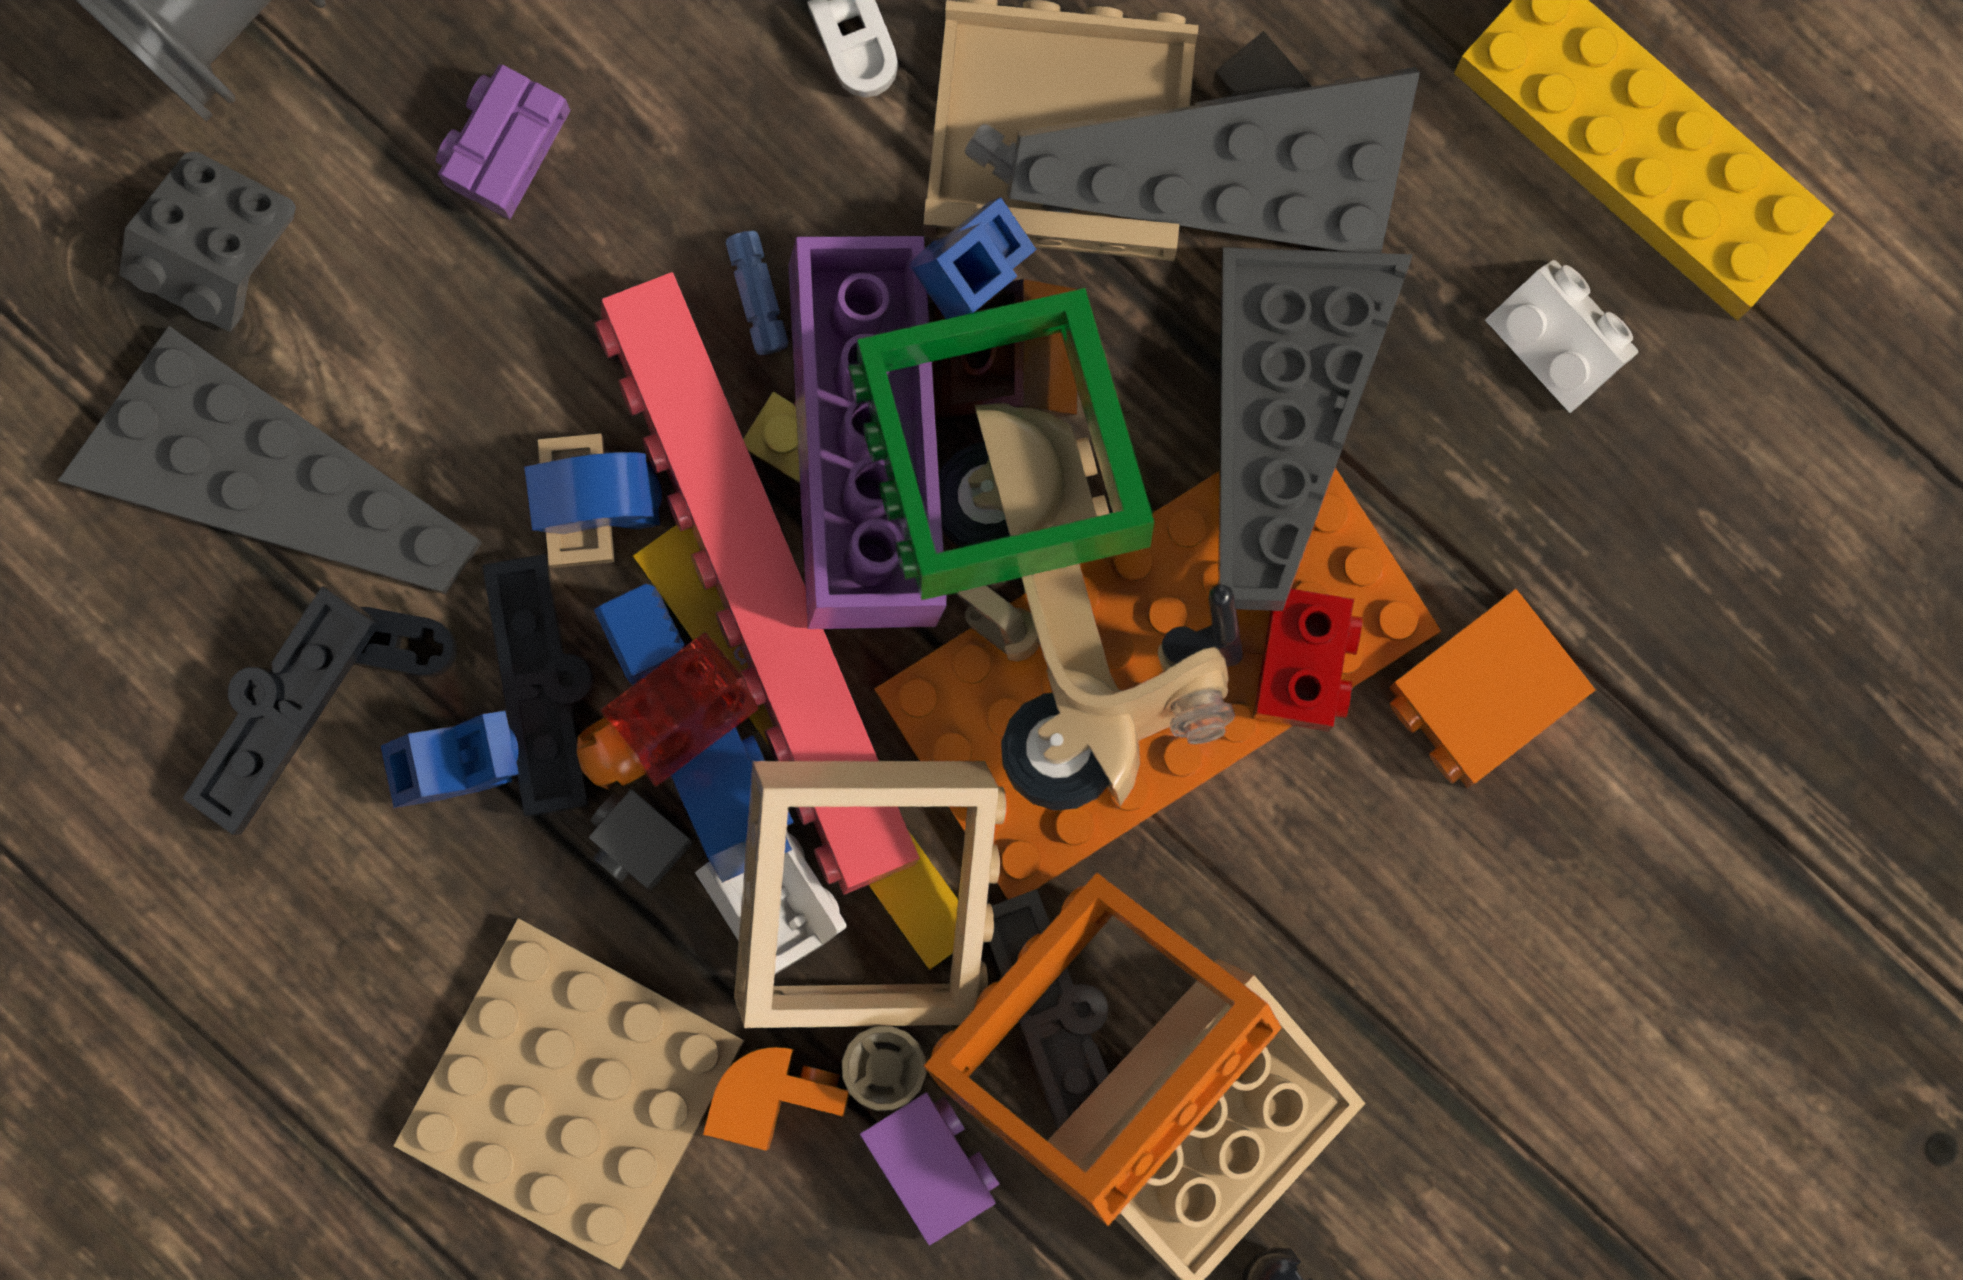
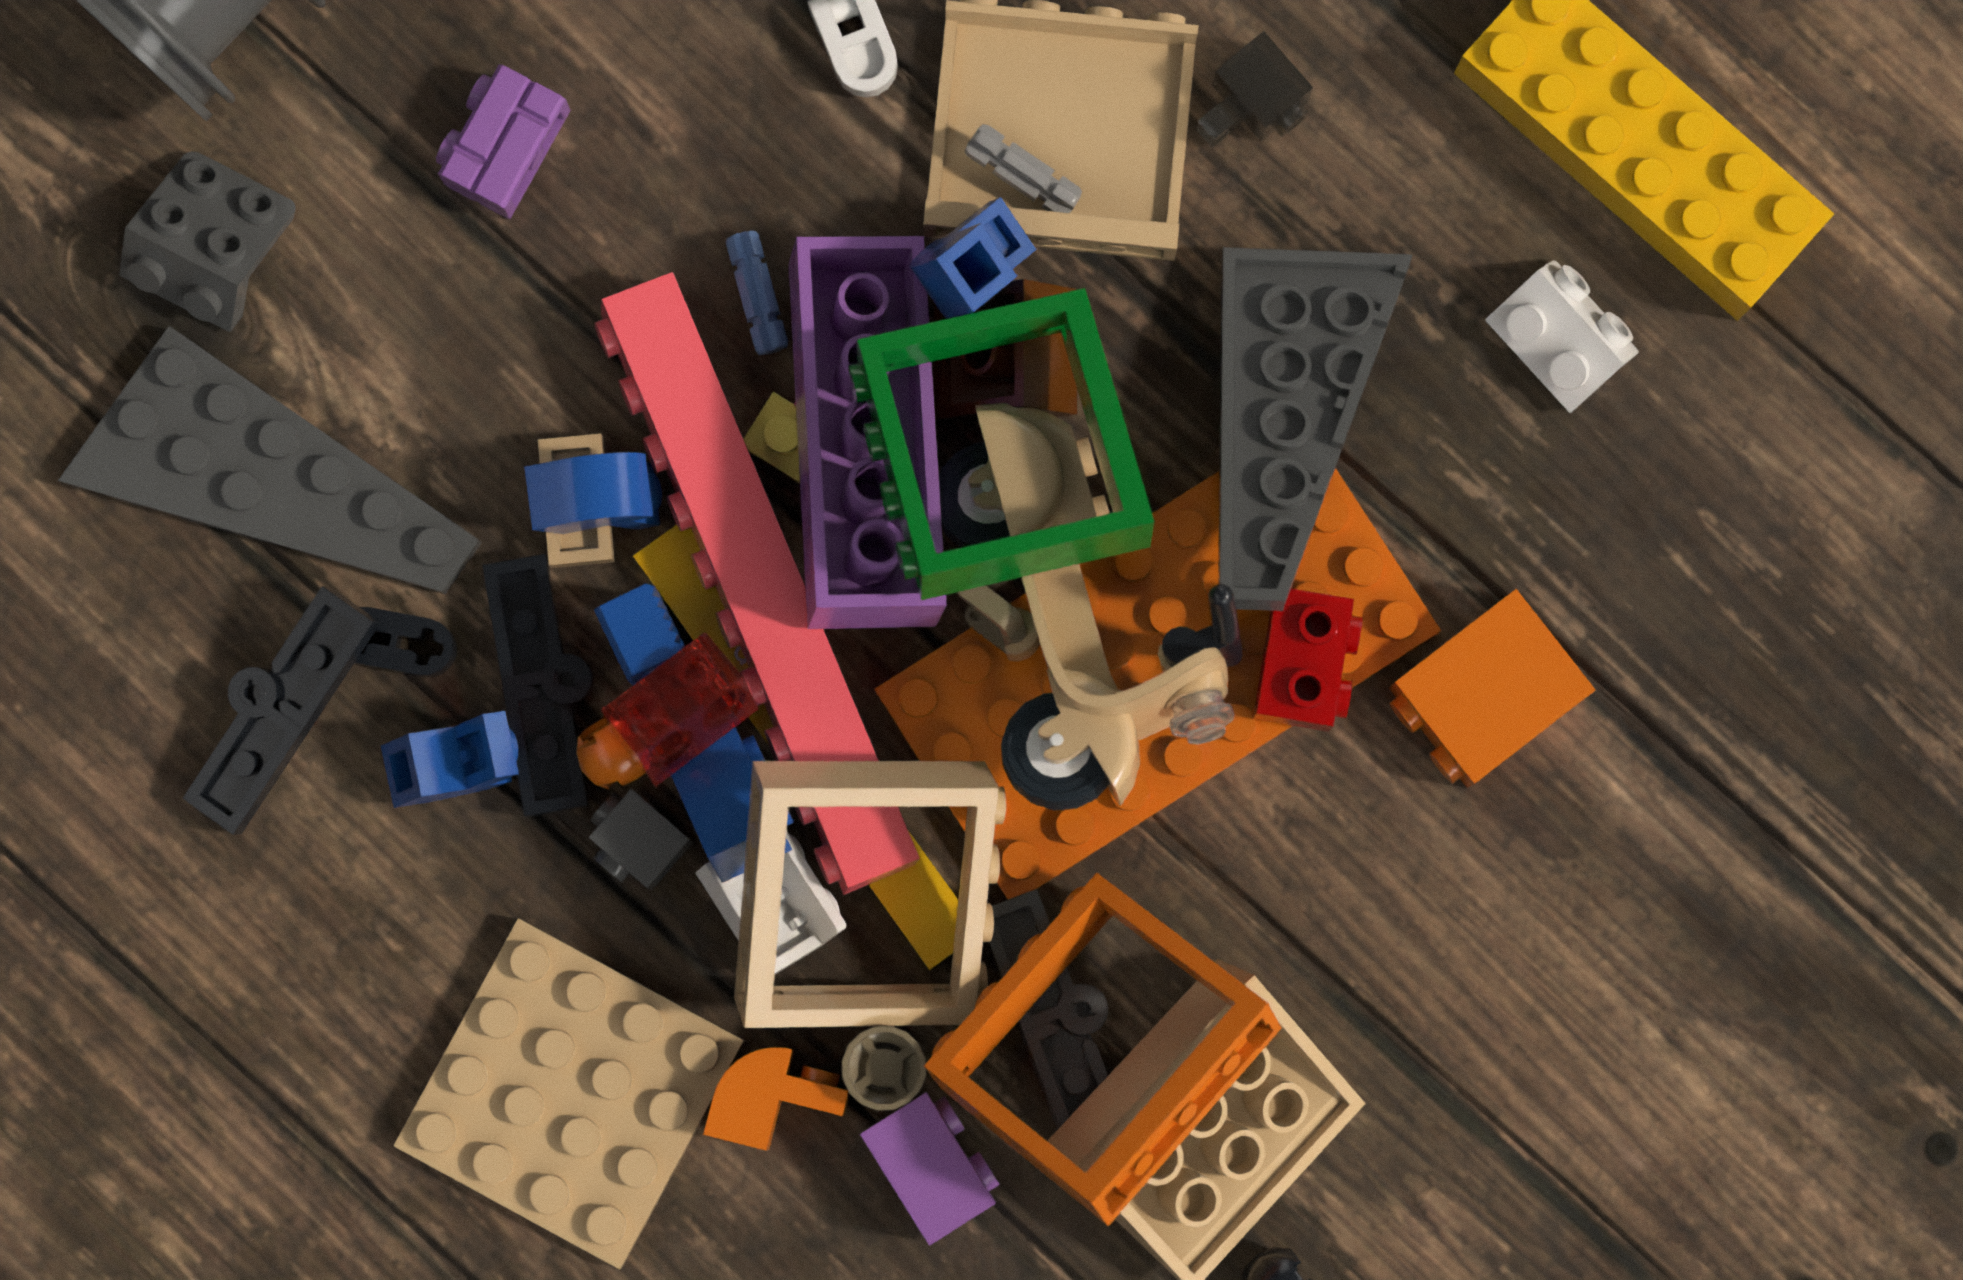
(1260, 165): dark grey wing -> none

